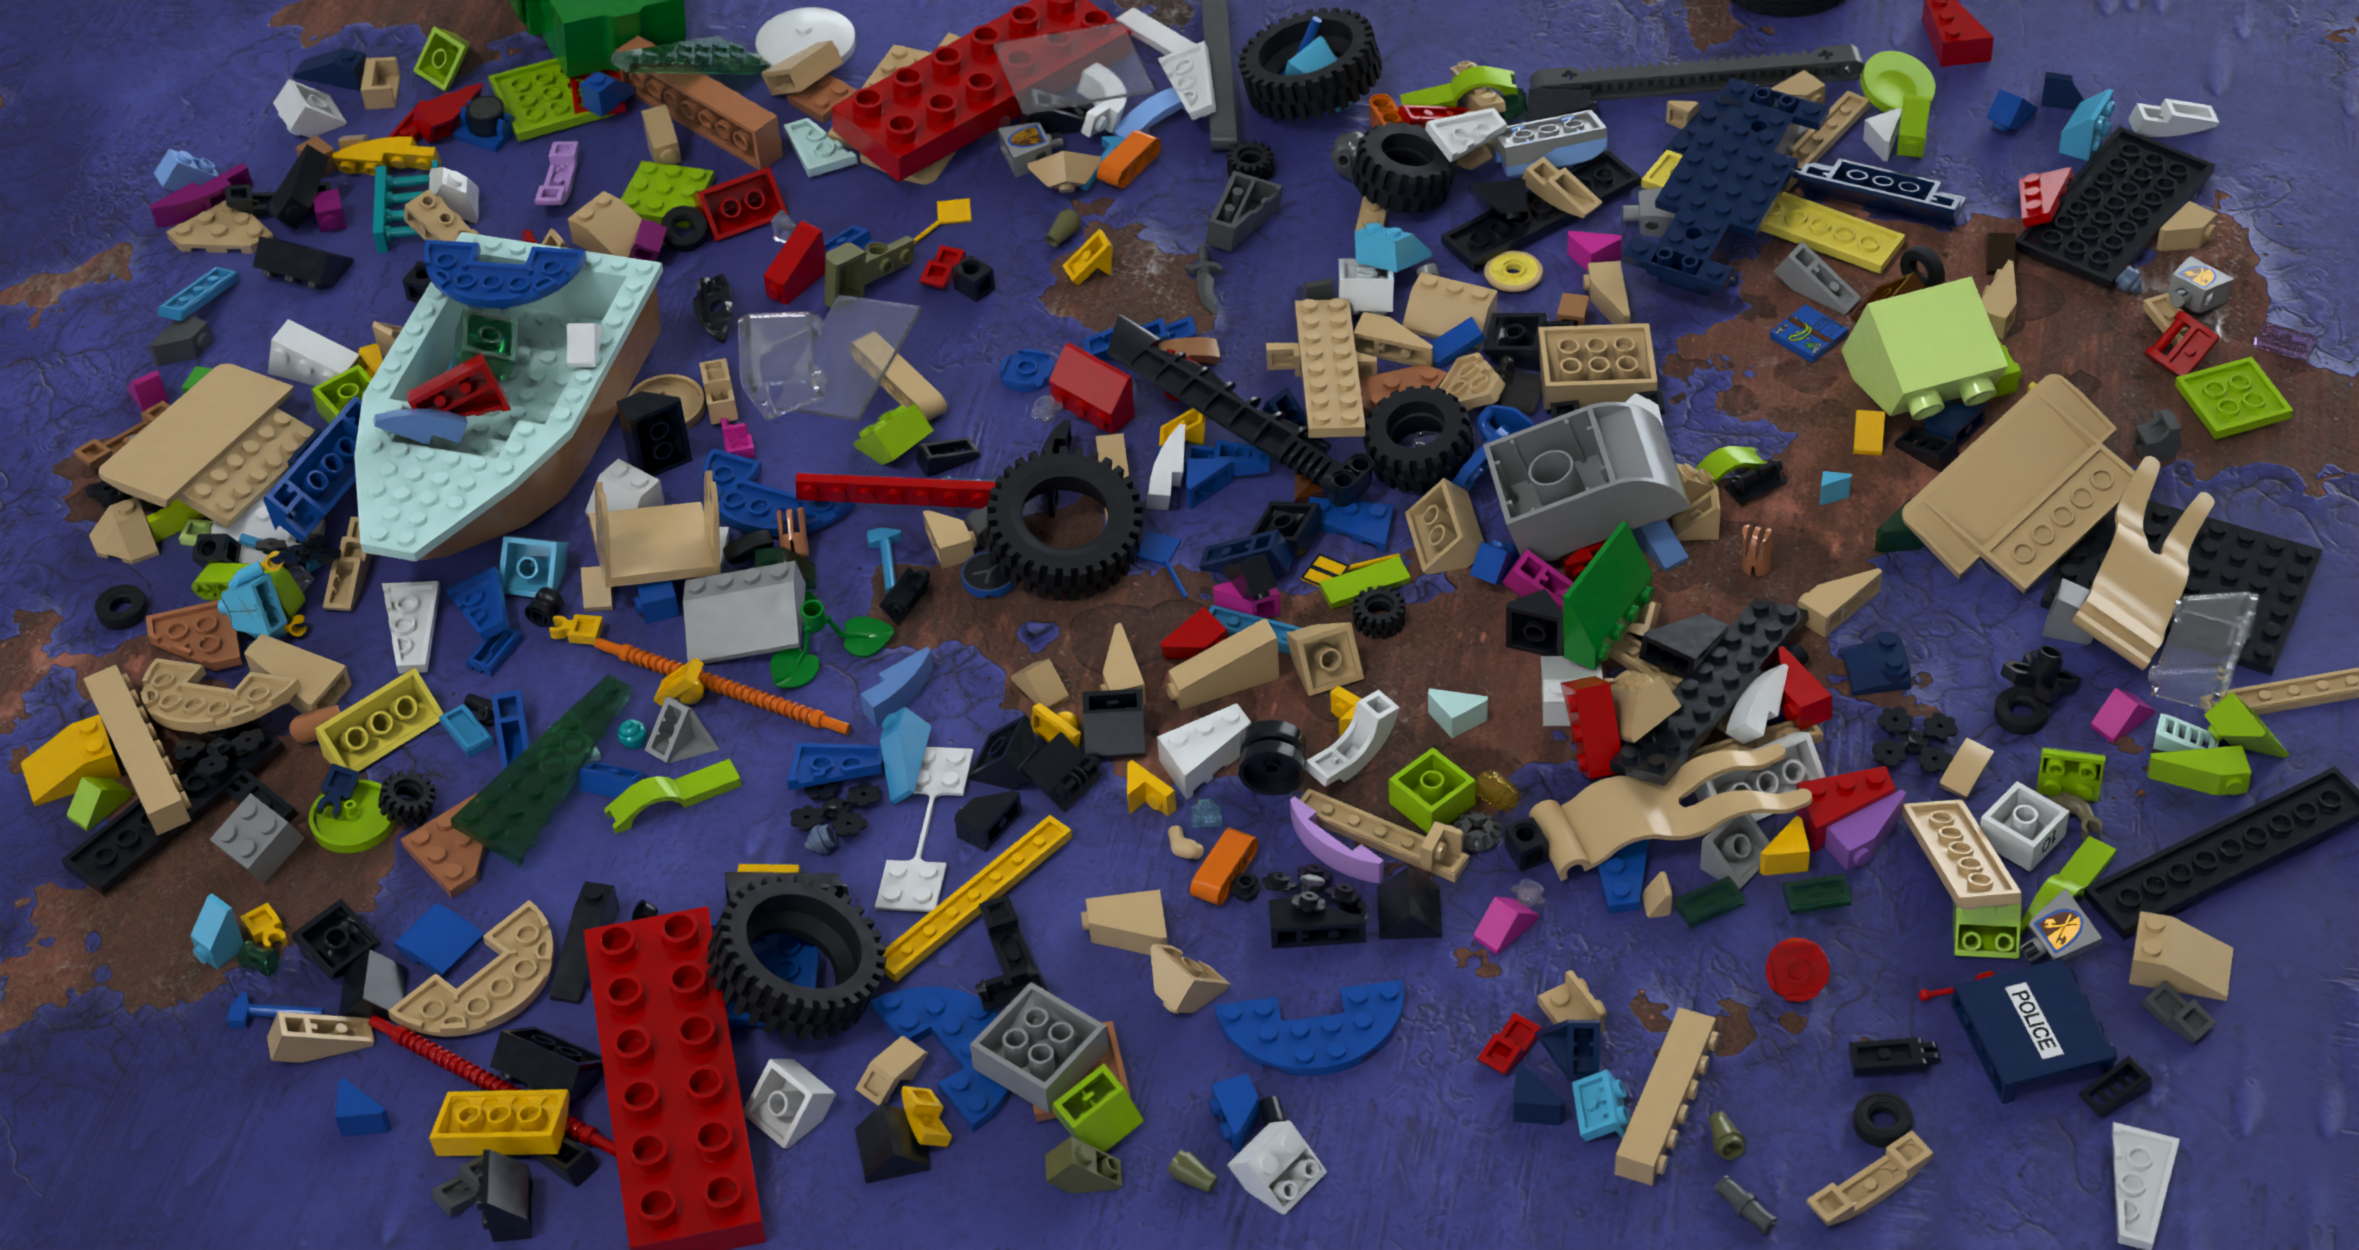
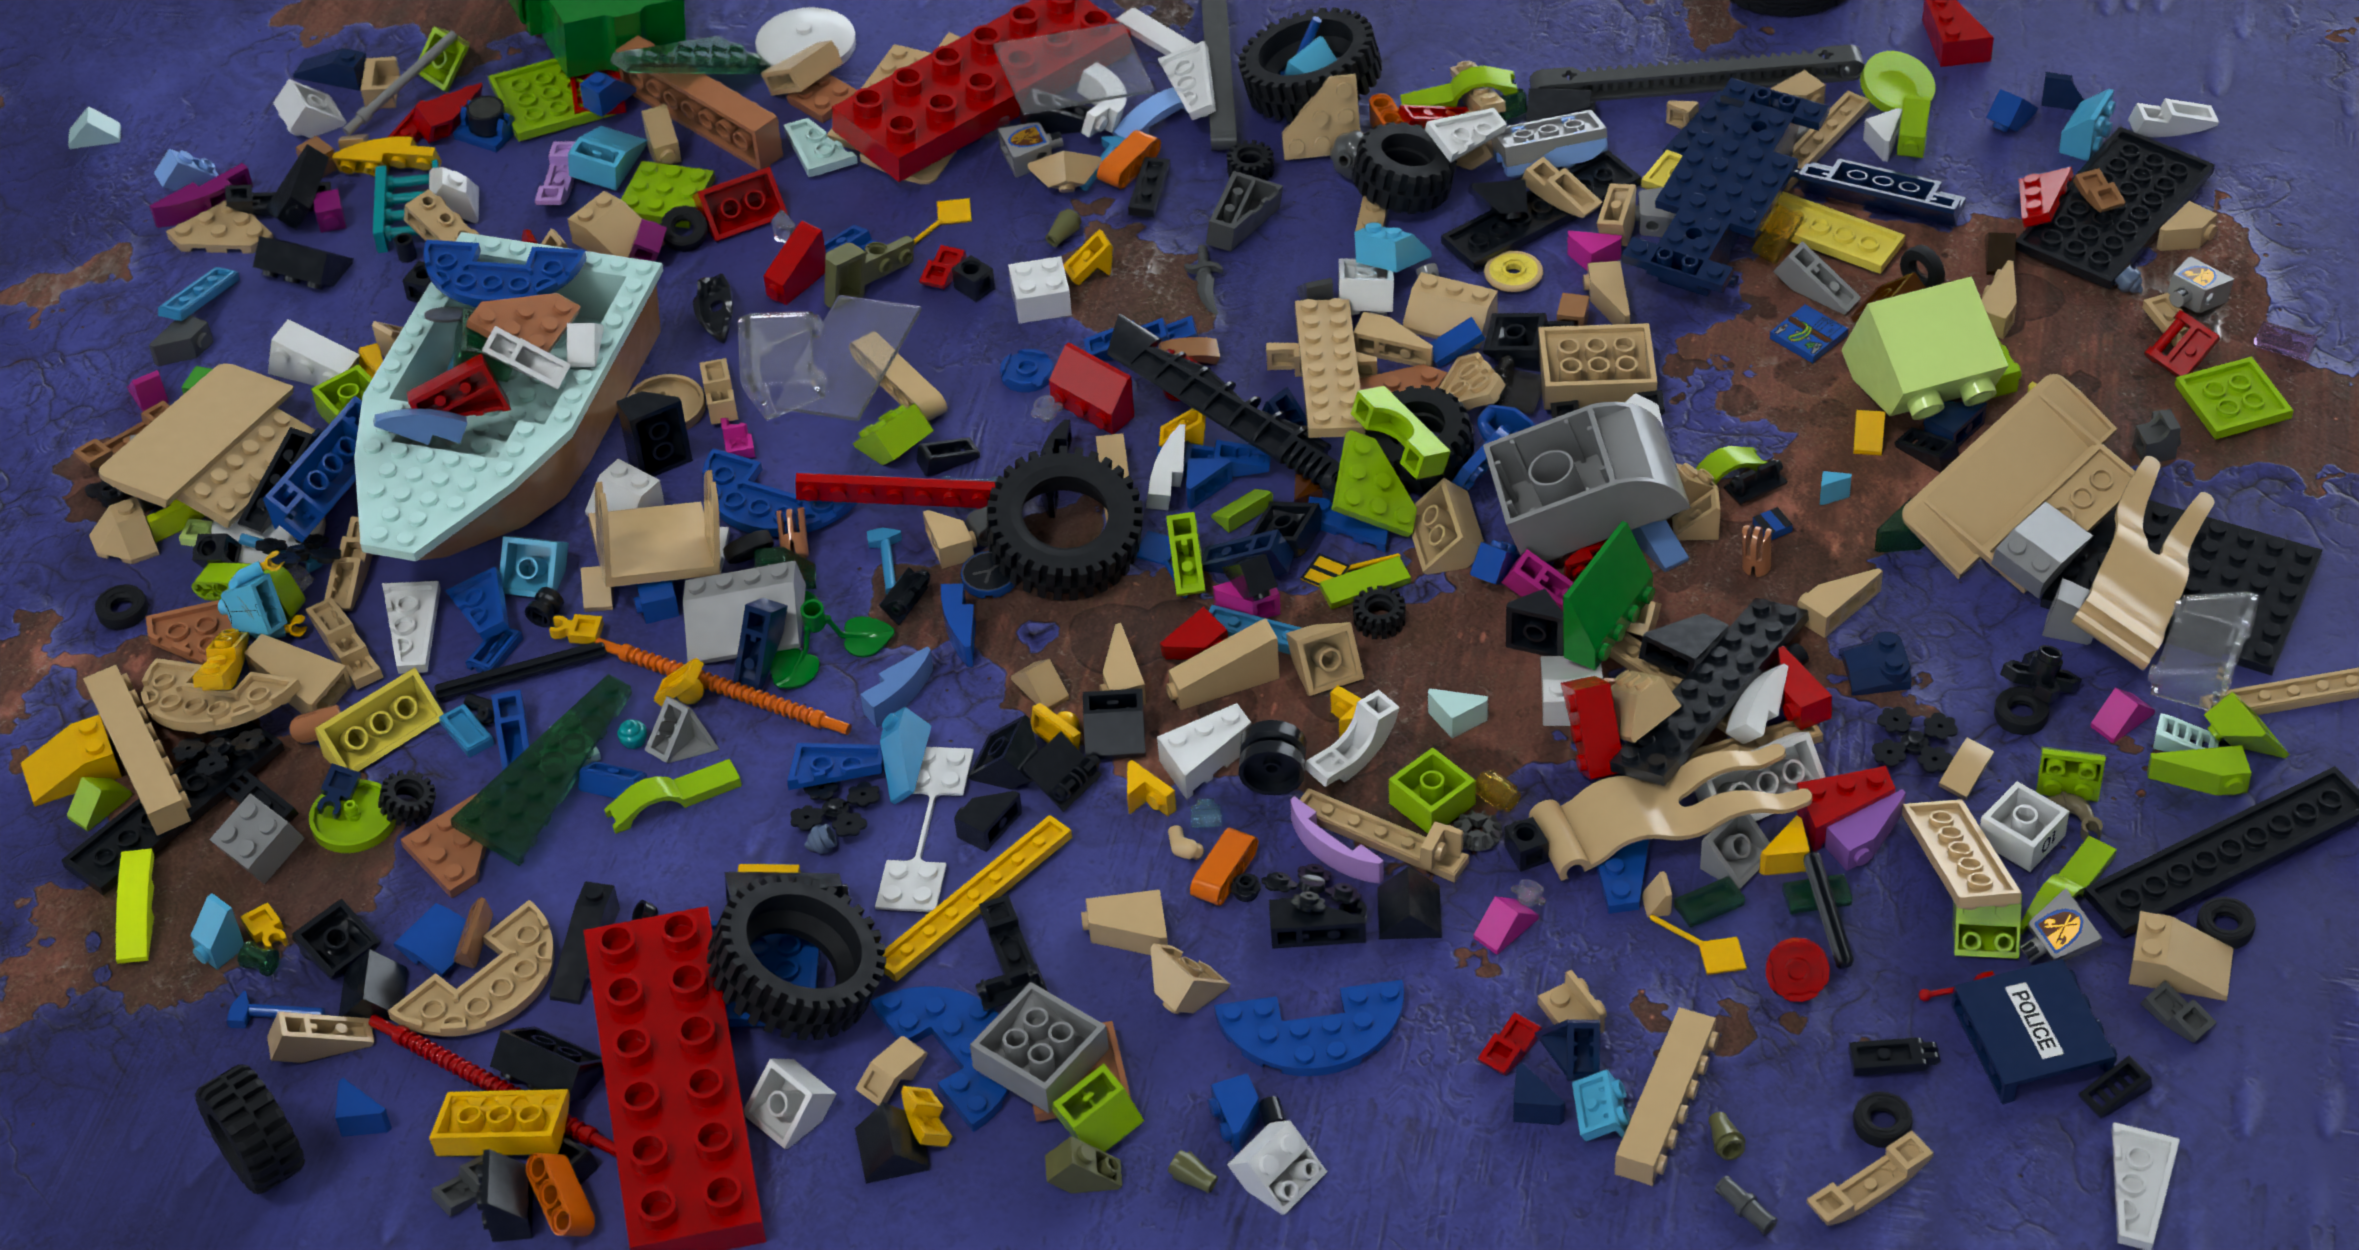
(93, 129): none -> light aqua slope
(134, 906): none -> neon yellow slope
(224, 661): none -> yellow slope
(250, 1128): none -> black tyre
(290, 450): none -> black slope
(344, 642): none -> tan slope
(365, 114): none -> light grey bar
(405, 247): none -> black hinge
(444, 314): none -> dark grey piece
(473, 932): none -> medium nougat slope
(520, 670): none -> black axle
(525, 358): none -> white slope
(533, 318): none -> nougat plate
(560, 1194): none -> orange beam
(604, 156): none -> medium azure slope
(759, 641): none -> dark blue slope
(959, 621): none -> blue slope
(1040, 289): none -> white brick
(1149, 187): none -> black plate
(1186, 554): none -> lime slope
(1243, 509): none -> lime slope
(1323, 119): none -> tan plate
(1371, 488): none -> lime plate
(1382, 412): none -> lime arch
(1618, 211): none -> tan slope
(1717, 955): none -> yellow piece
(1774, 520): none -> tile
(1777, 234): none -> clear yellow plate
(1828, 910): none -> black axle
(2040, 549): none -> light grey slope
(2097, 191): none -> medium nougat slope
(2231, 908): none -> black tyre

